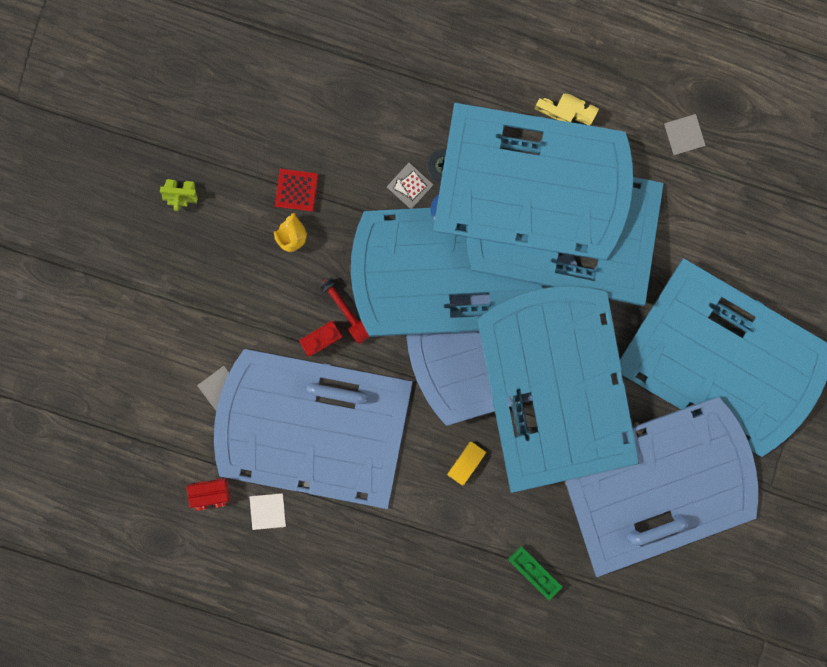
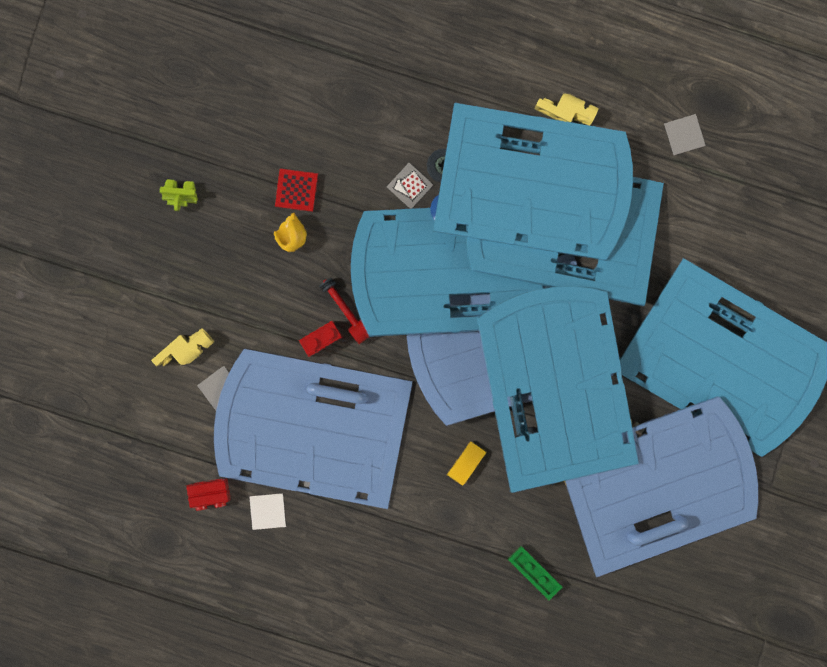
(184, 349): none -> light yellow plate

